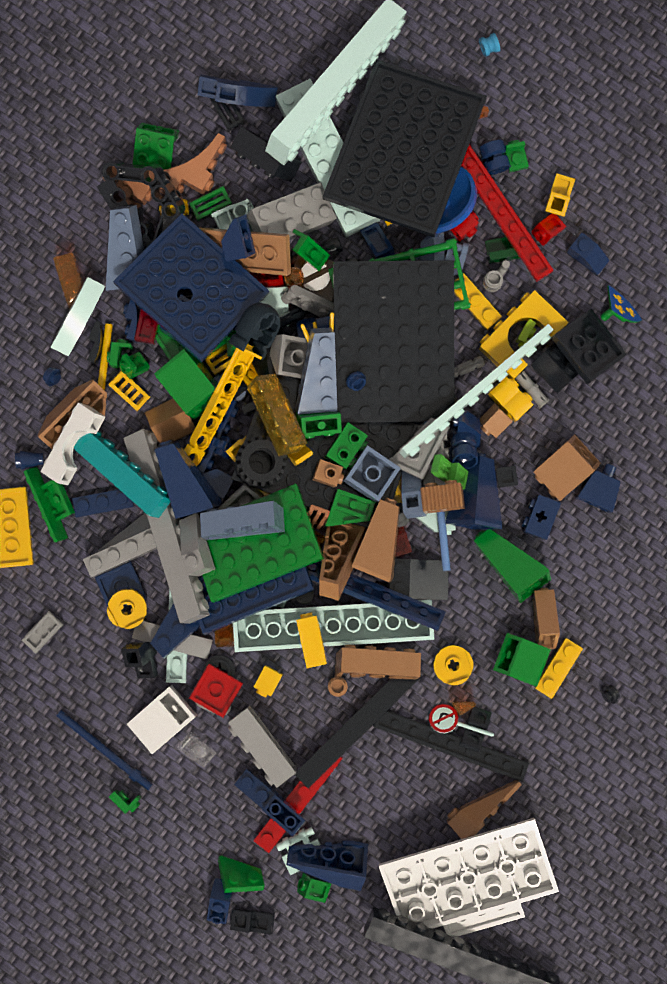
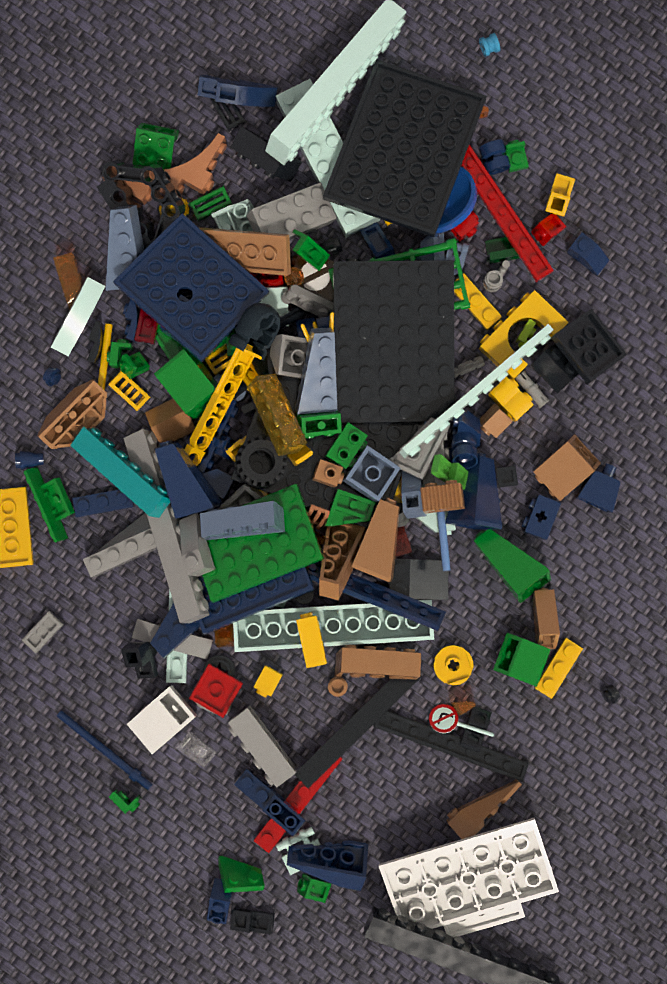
(60, 463): white arch -> none
(117, 579): dark blue tile -> none
(121, 618): yellow plate -> none
(238, 240): dark blue slope -> none
(356, 381): dark blue plate -> none
(620, 308): shield -> none

